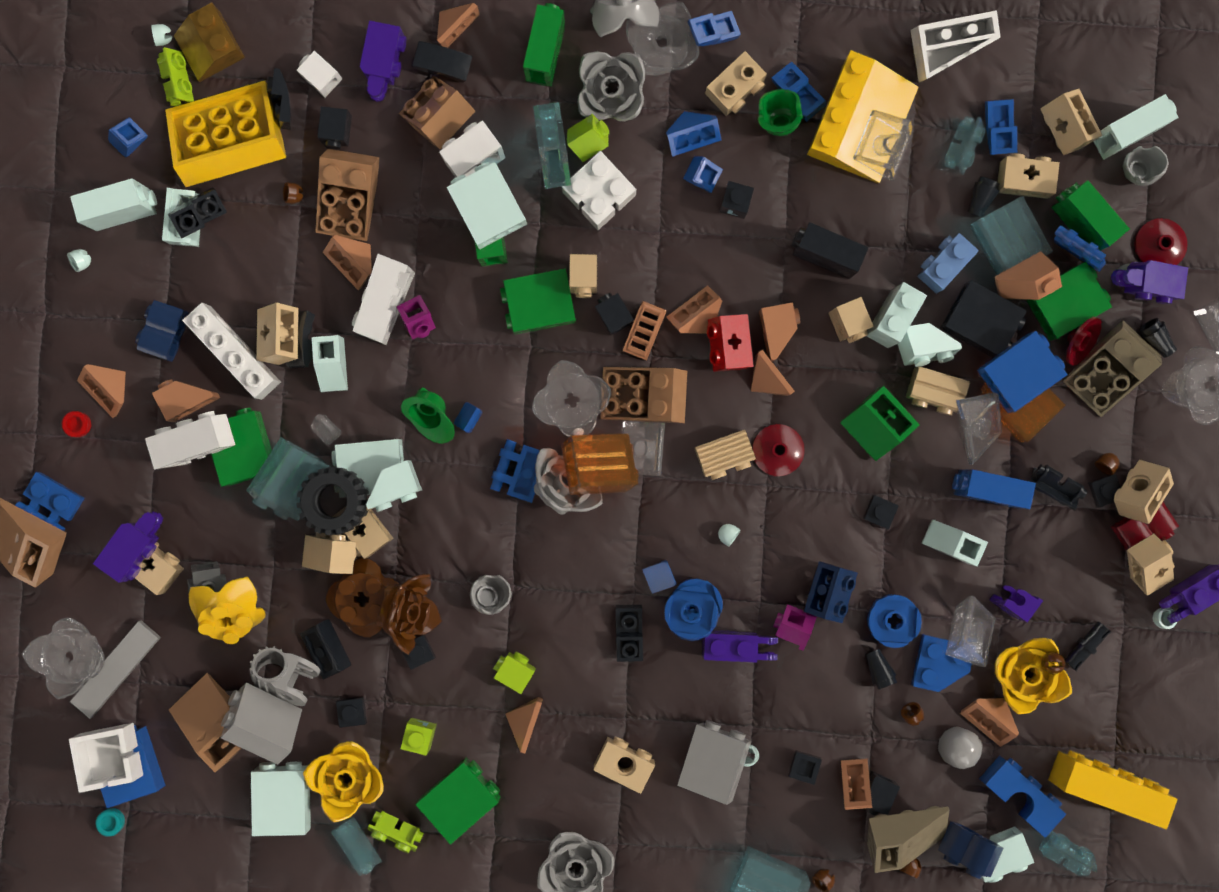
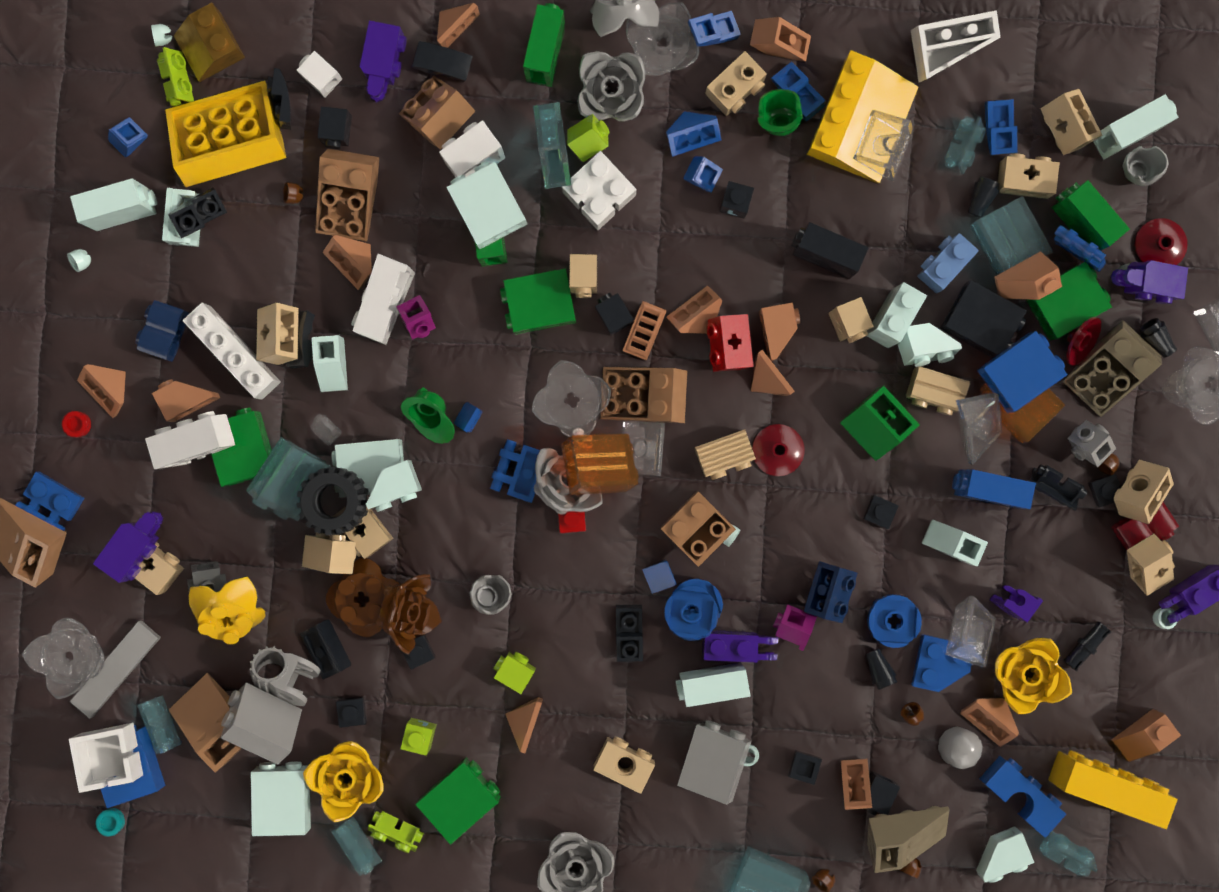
(159, 724): none -> clear light blue hinge
(572, 522): none -> red plate
(697, 528): none -> medium nougat slope
(713, 684): none -> light aqua brick
(780, 39): none -> nougat slope
(970, 849): dark blue brick -> none
(1053, 657): reddish brown hinge -> none
(1091, 443): none -> light grey brick
(1146, 736): none -> nougat slope

